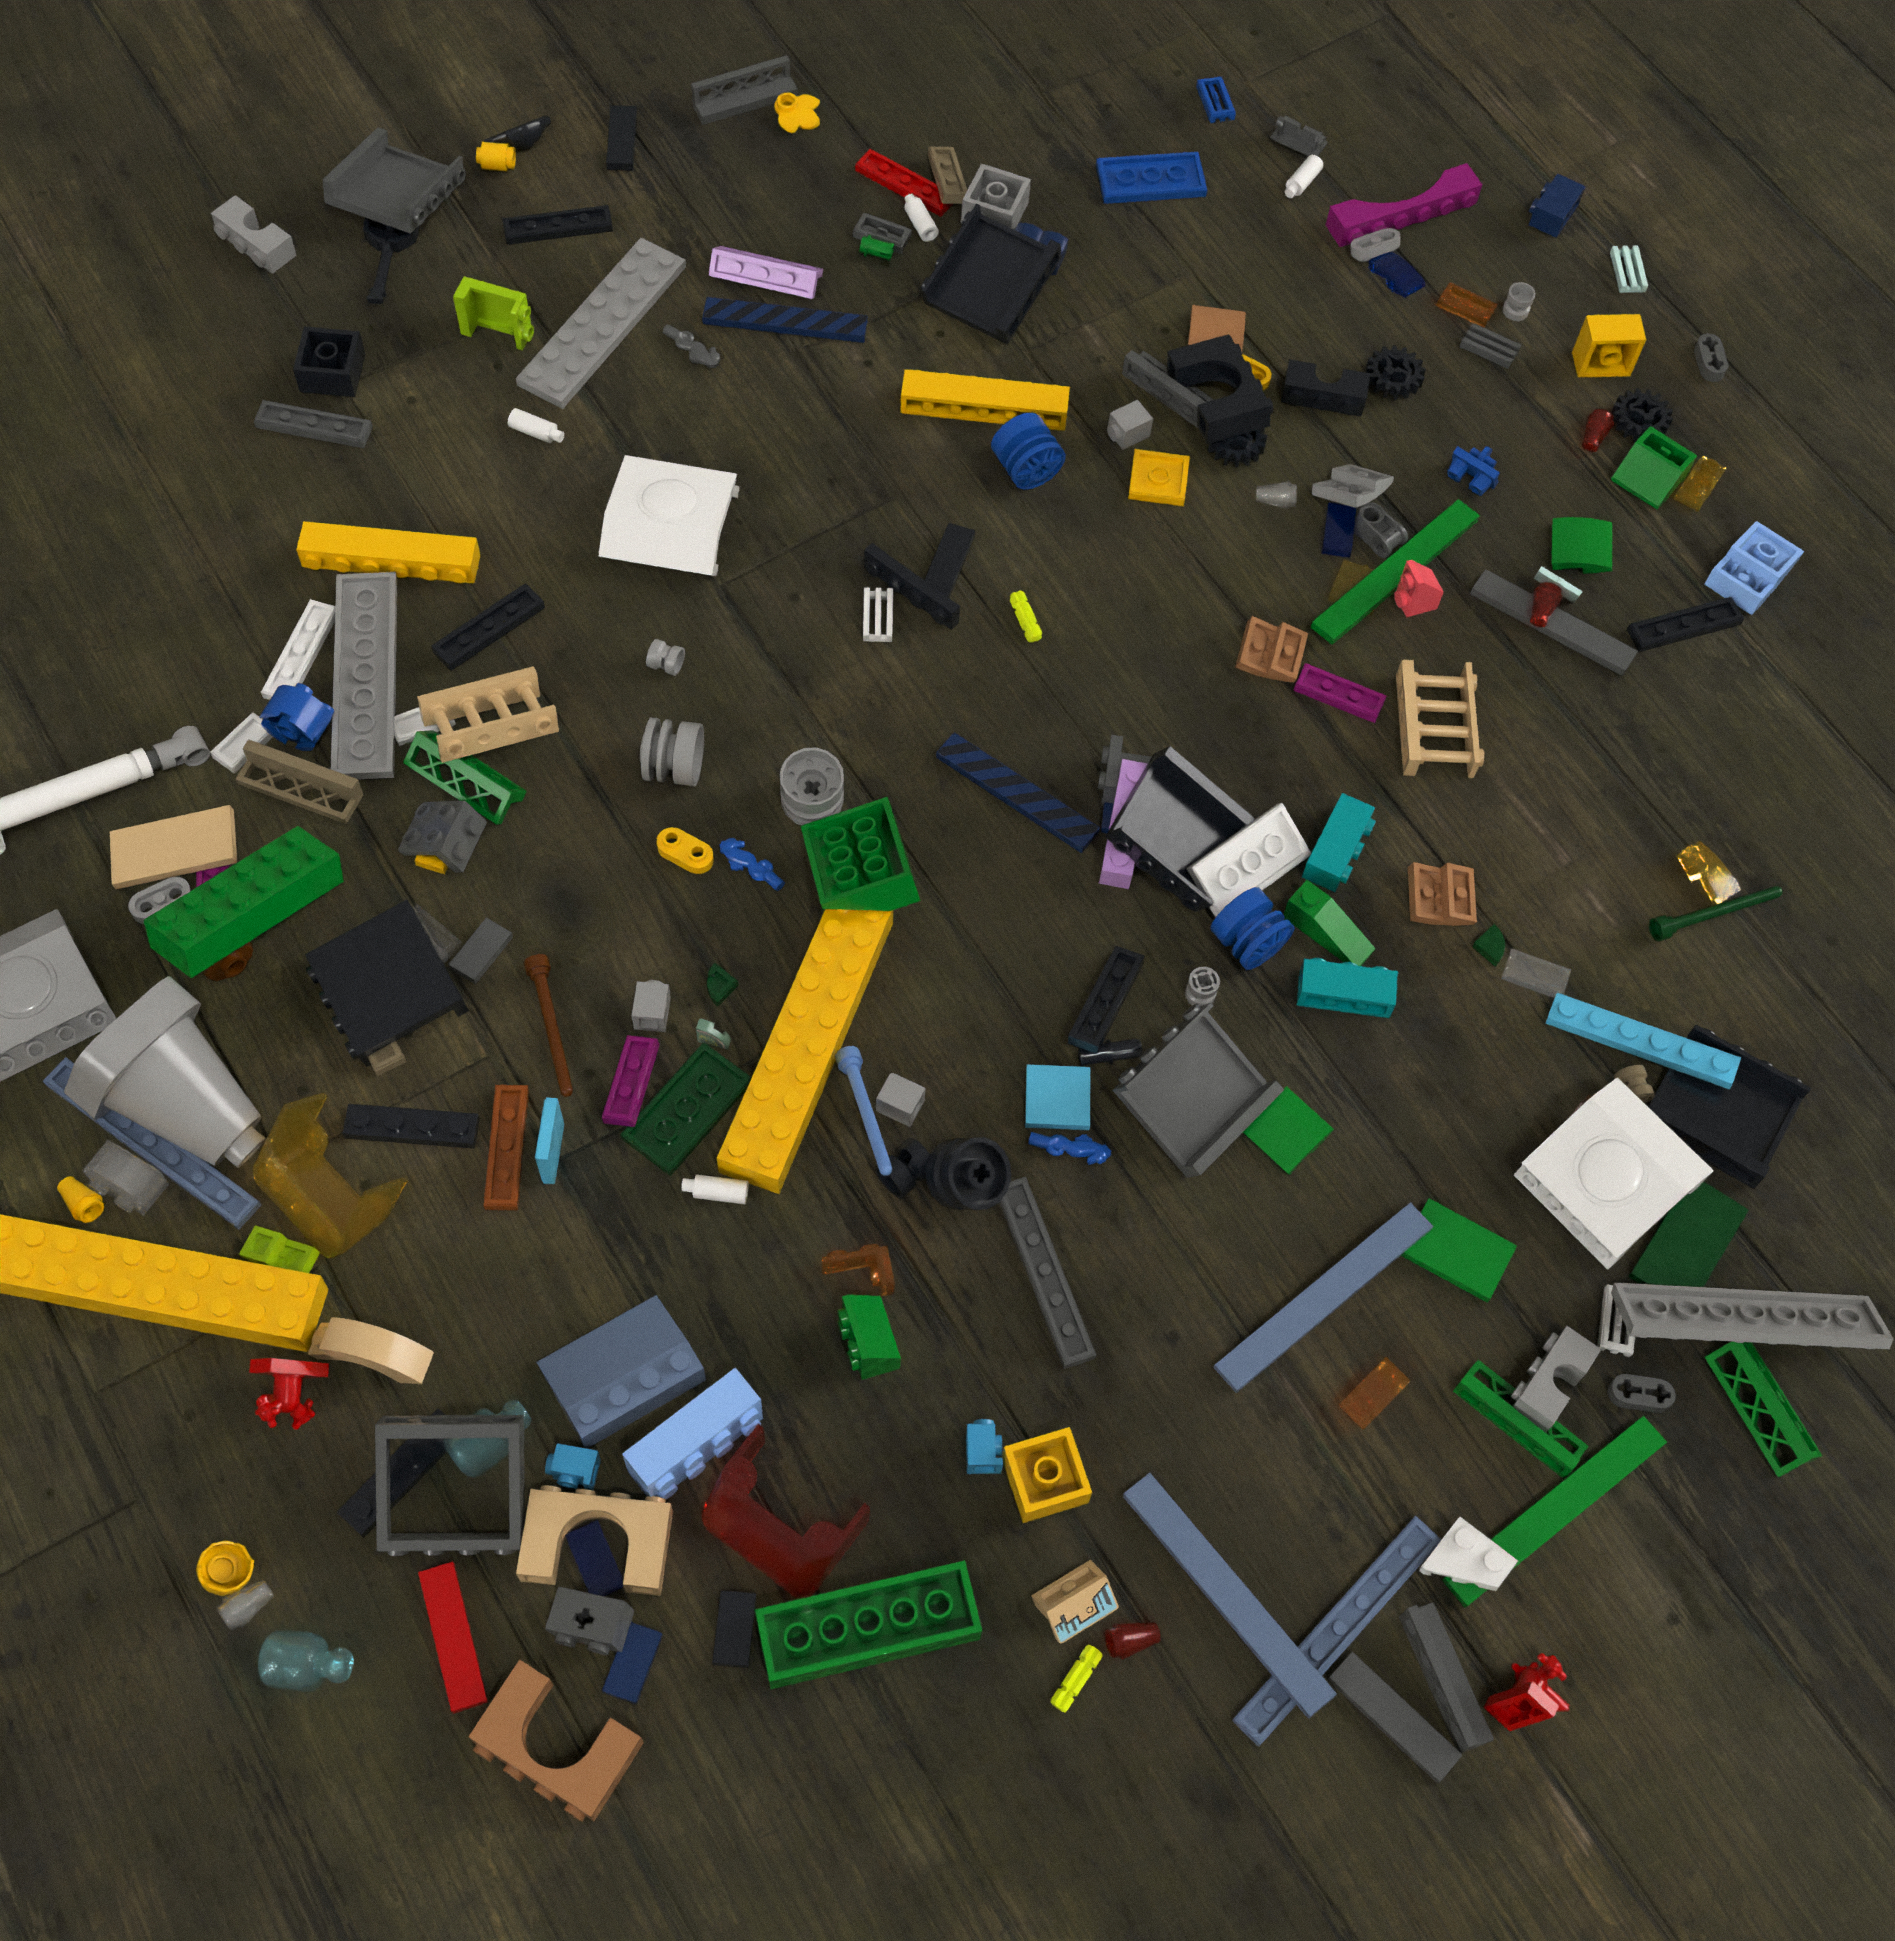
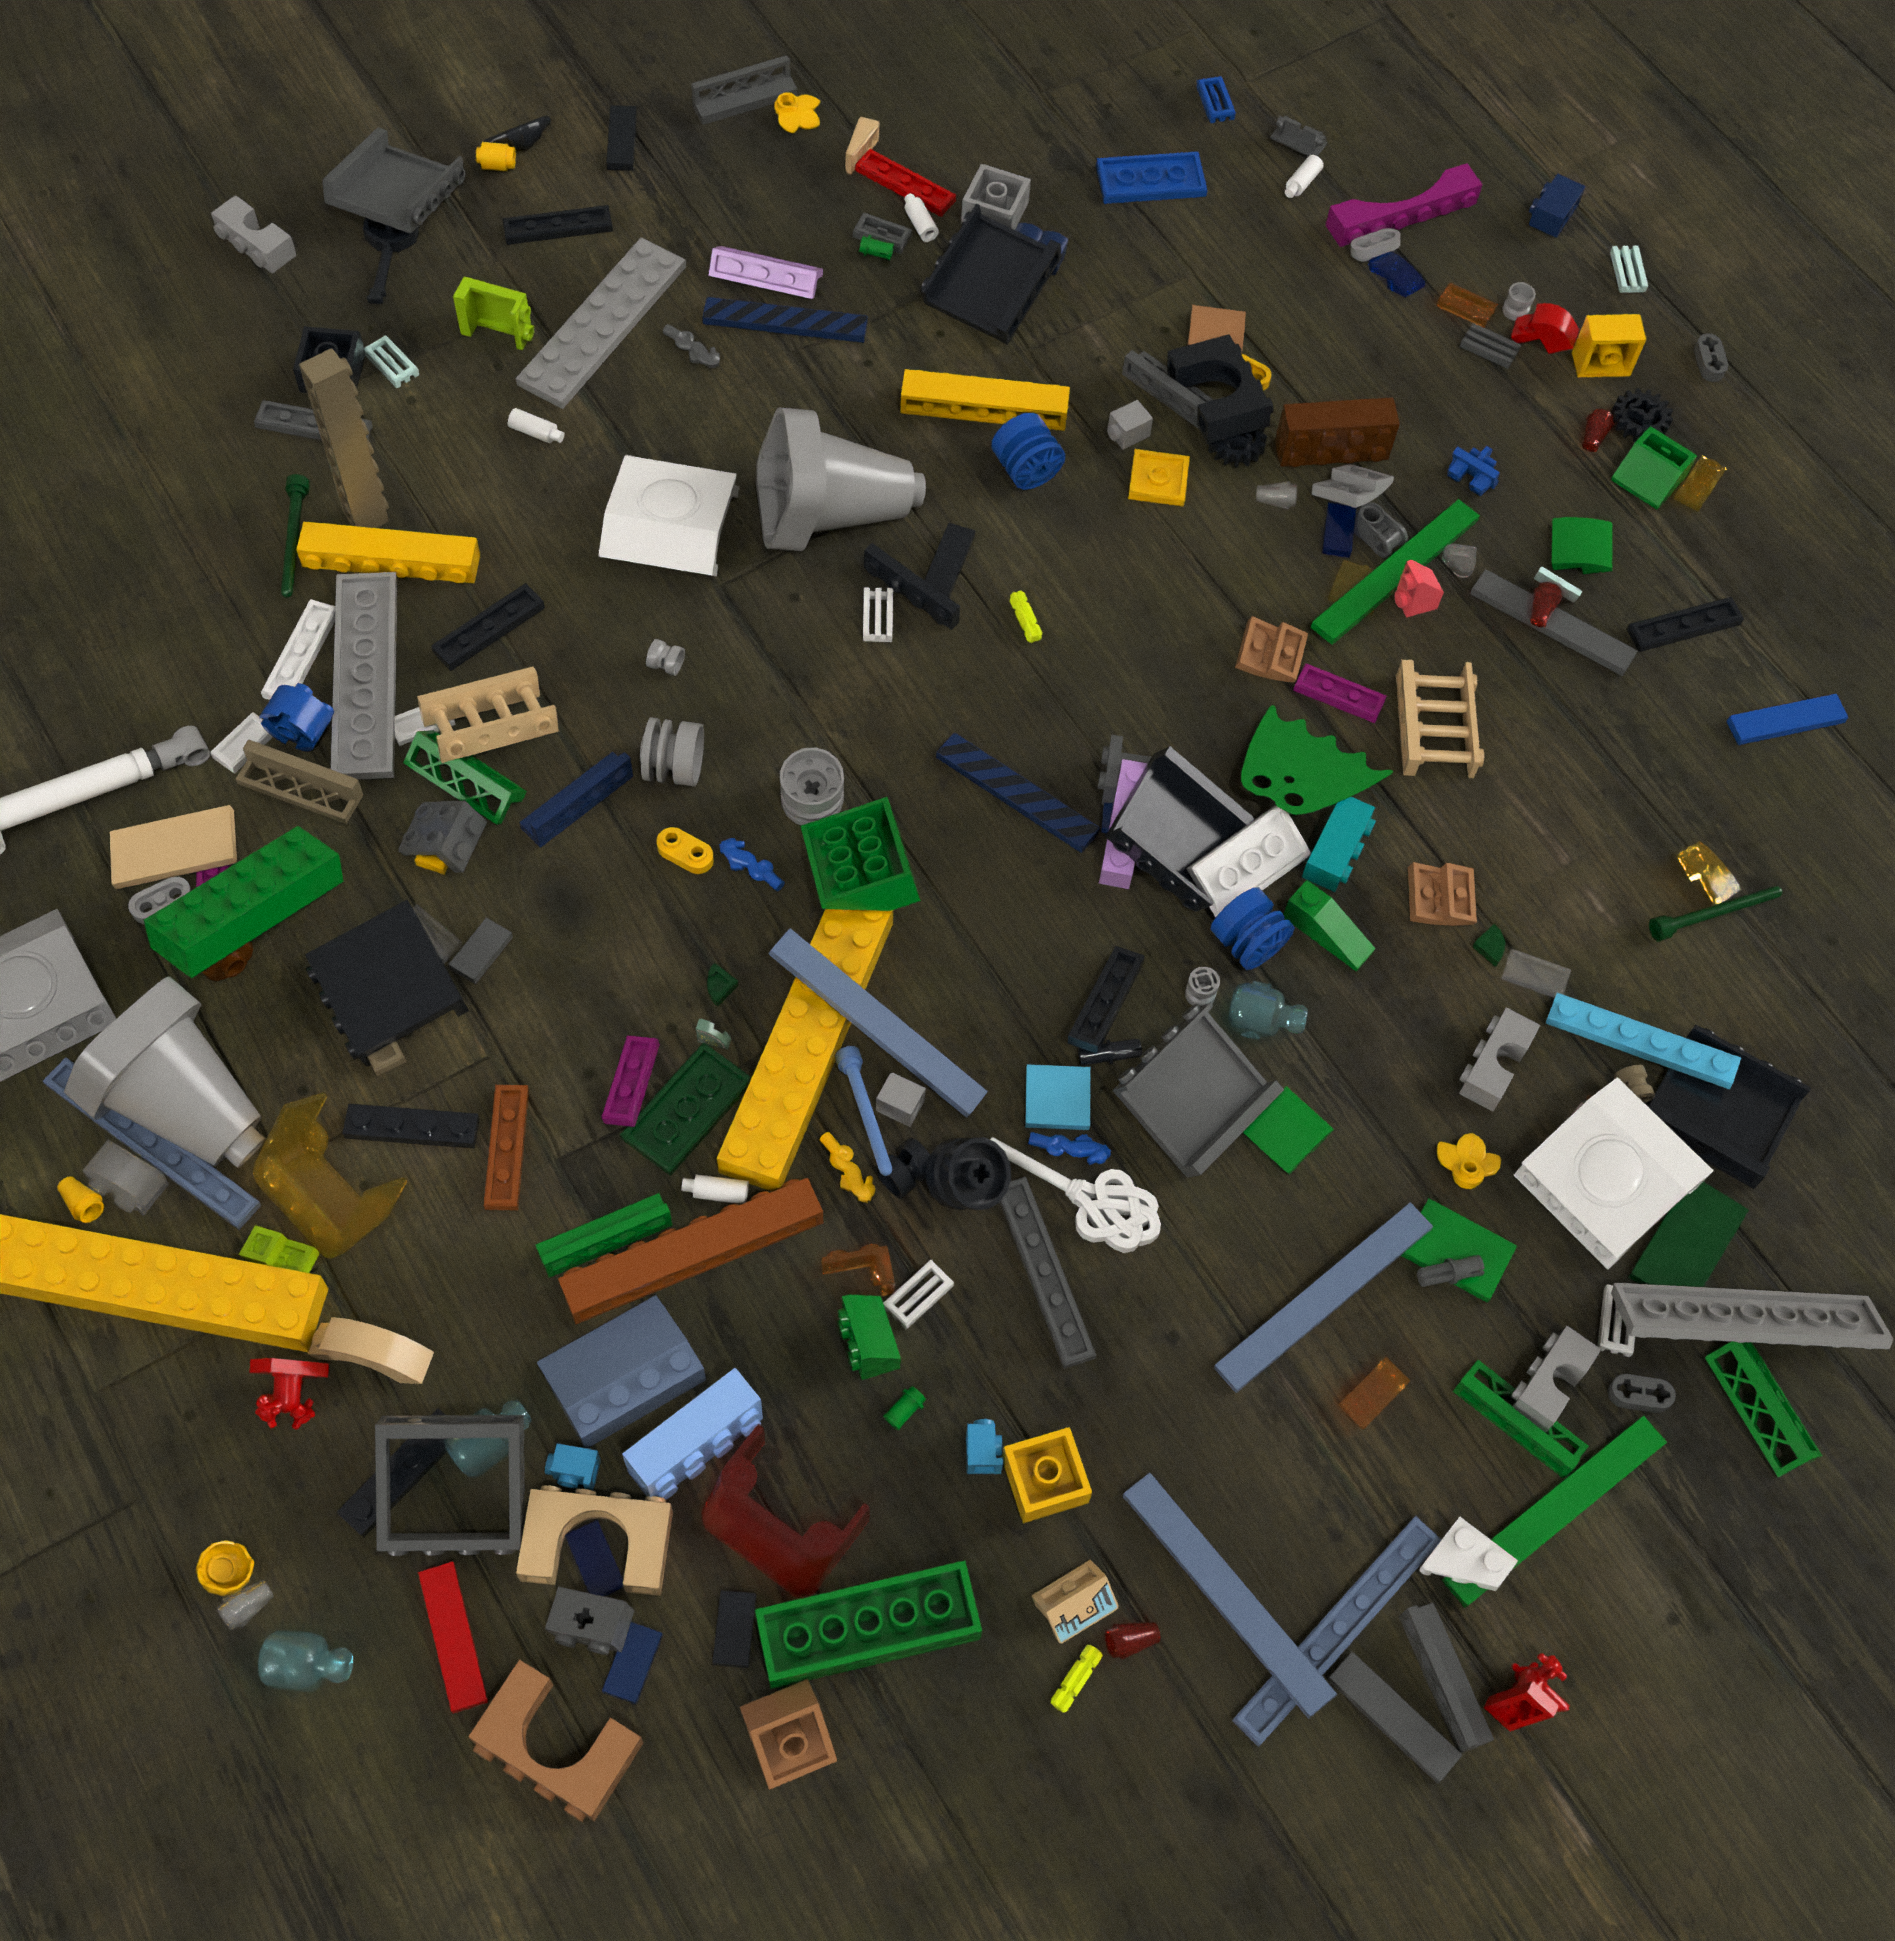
(297, 488): none -> dark green piece
(345, 439): none -> dark tan brick
(402, 375): none -> light aqua tile
(538, 970): reddish brown piece -> none
(549, 1140): medium azure tile -> none
(577, 798): none -> dark blue fence
(604, 1235): none -> green fence
(651, 1006): light grey brick -> none
(690, 1250): none -> dark orange brick
(788, 1733): none -> medium nougat slope
(826, 482): none -> light grey cone
(852, 1179): none -> yellow animal
(864, 138): none -> tan slope
(878, 1022): none -> sand blue tile
(898, 1313): none -> white tile
(905, 1407): none -> green pin
(947, 174): dark tan tile -> none
(1109, 1202): none -> white piece
(1261, 1010): none -> clear light blue piece
(1305, 389): black arch -> none
(1319, 769): none -> green piece
(1336, 432): none -> reddish brown brick
(1347, 987): teal brick -> none
(1395, 372): black gear -> none
(1451, 1271): none -> dark grey axle
(1460, 558): none -> clear tile
(1468, 1160): none -> yellow plate
(1487, 1079): none -> light grey arch
(1549, 324): none -> red brick
(1753, 567): light blue slope -> none
(1787, 719): none -> blue tile

